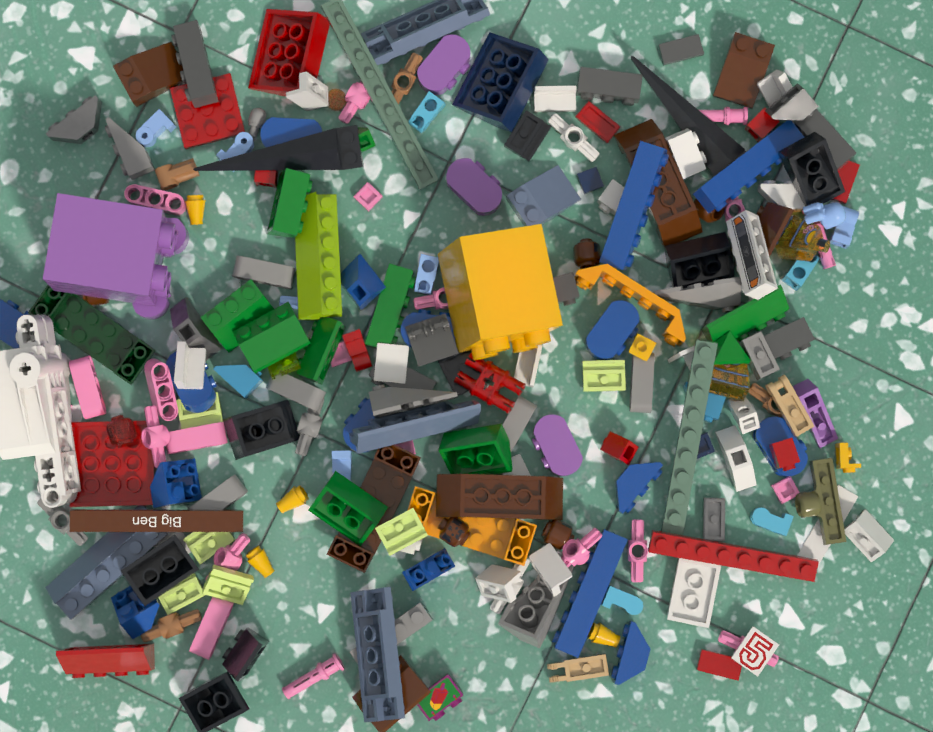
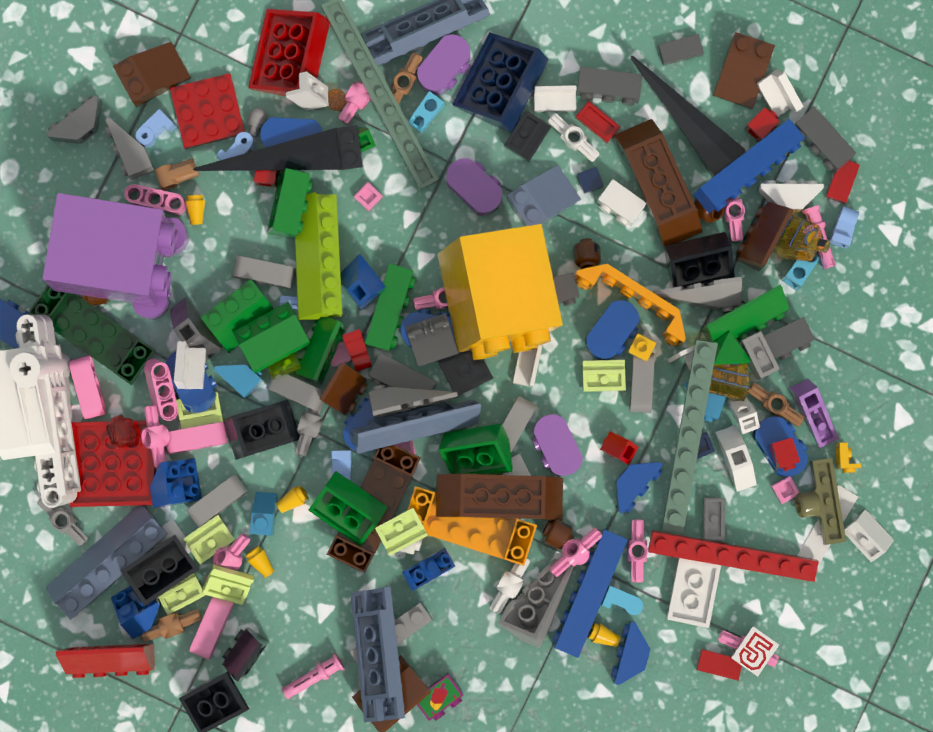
(156, 520): reddish brown tile -> none
(195, 64): dark grey brick -> none
(263, 514): none -> dark azure slope
(344, 390): none -> reddish brown slope
(391, 363): white sticker -> none
(426, 274): light blue leg -> none
(454, 531): reddish brown head -> none
(491, 394): red pin -> none
(497, 583): white panel -> none
(550, 568): white panel -> none
(580, 668): tan hinge -> none
(633, 206): blue brick -> none
(686, 152): white brick -> none
(727, 115): bright pink pin -> none
(751, 255): white brick -> none
(762, 518): medium azure leg -> none
(790, 406): tan plate -> none
(793, 105): slope -> none
(812, 169): black slope -> none
(829, 214): light blue piece -> none

